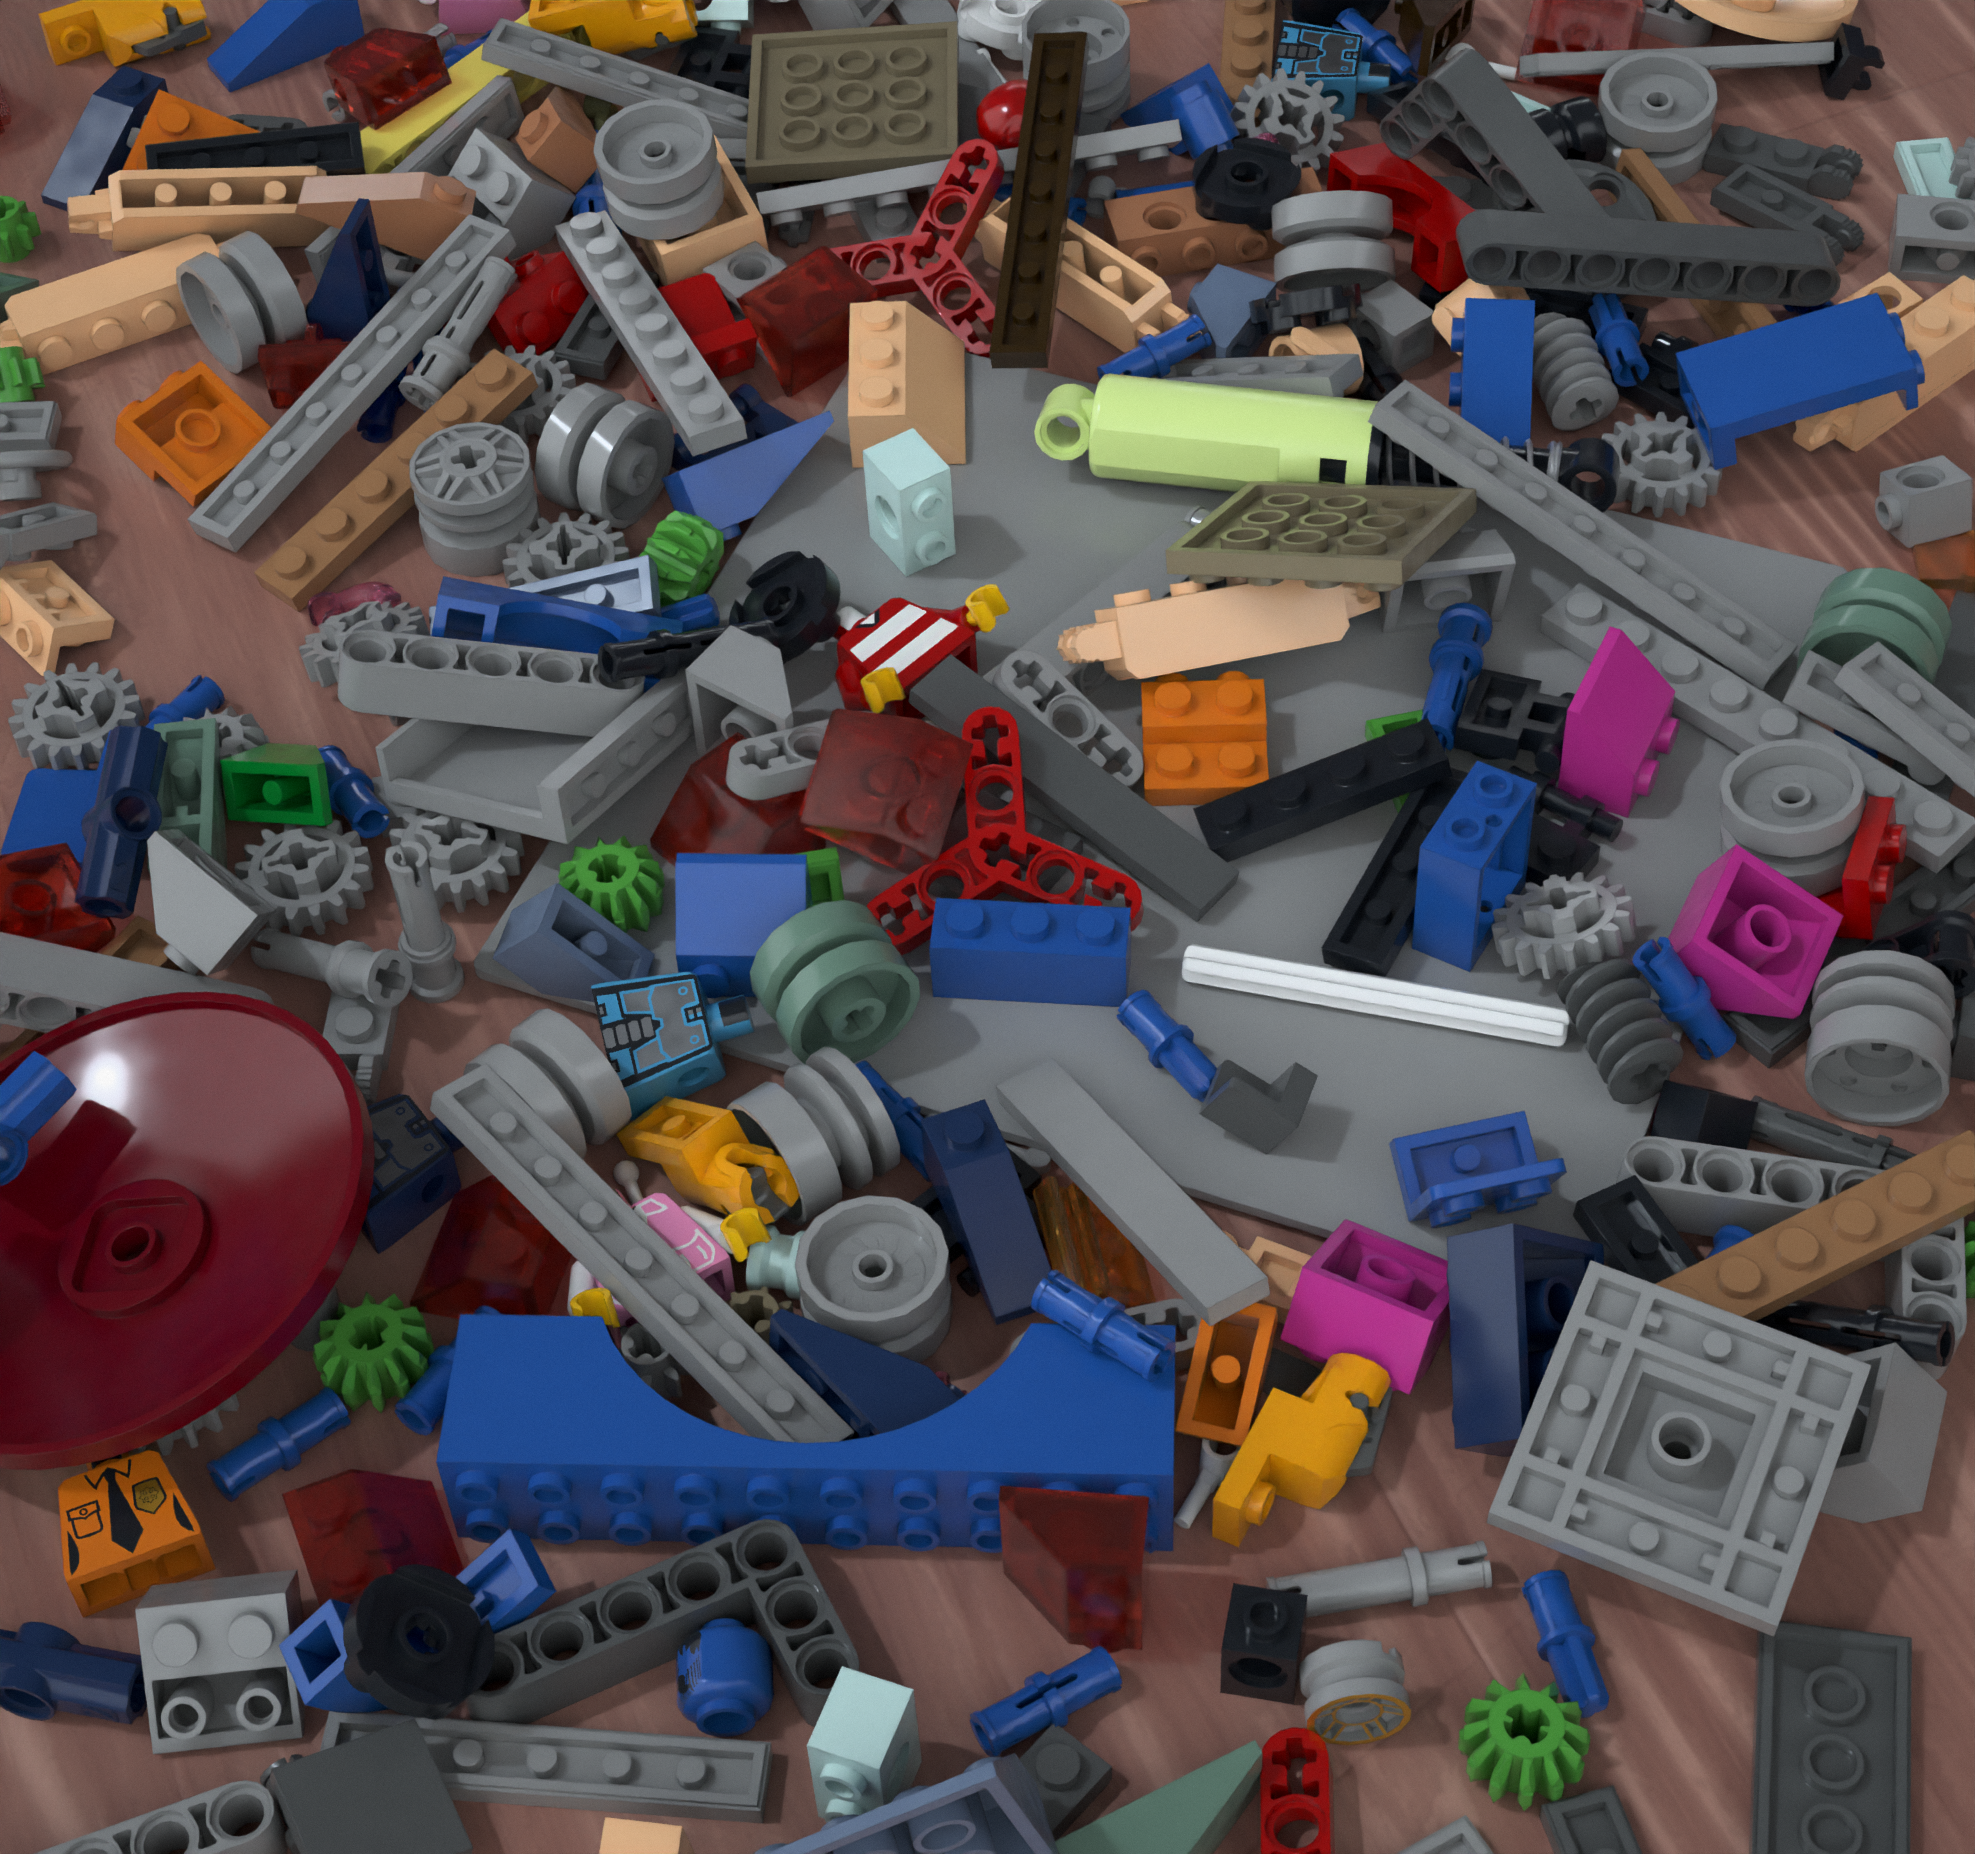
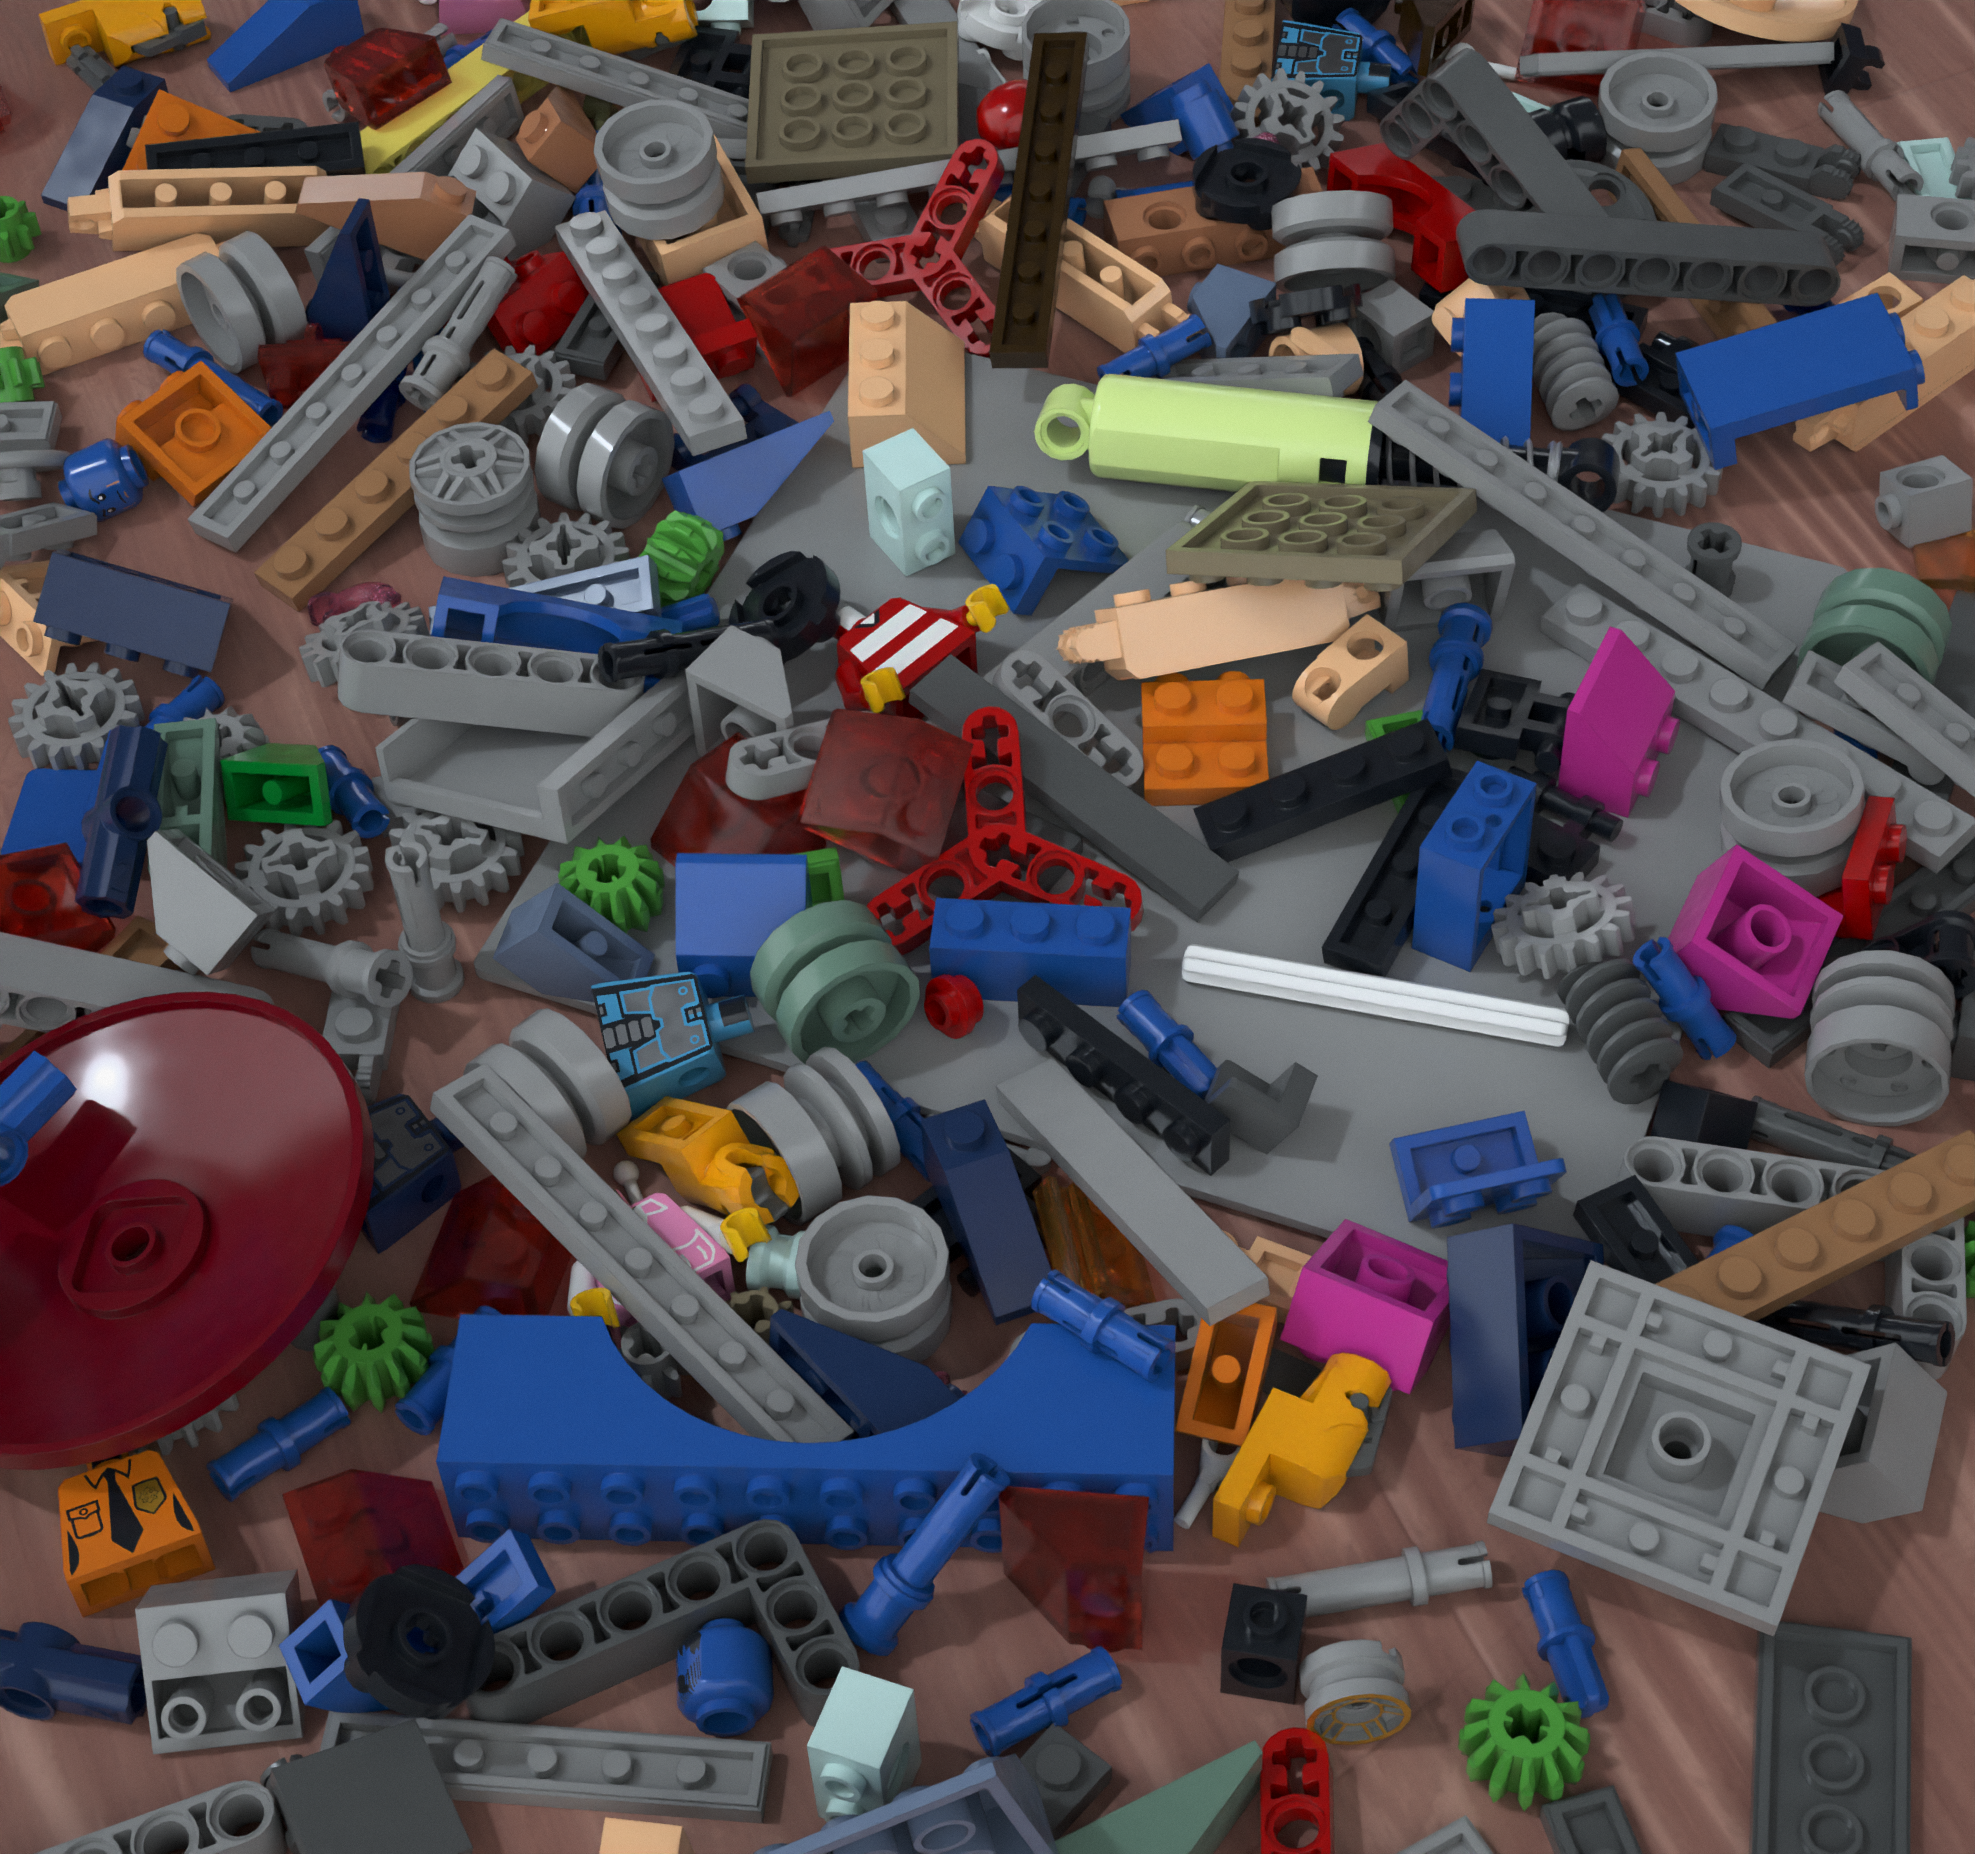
(89, 66): none -> dark grey axle
(103, 479): none -> blue head
(132, 613): none -> dark blue slope
(175, 355): none -> blue pin
(906, 1578): none -> blue pin
(953, 1005): none -> red plate
(1028, 534): none -> blue bracket
(1124, 1075): none -> black plate
(1352, 673): none -> light nougat leg
(1712, 553): none -> dark grey bush
(1879, 156): none -> light grey pin

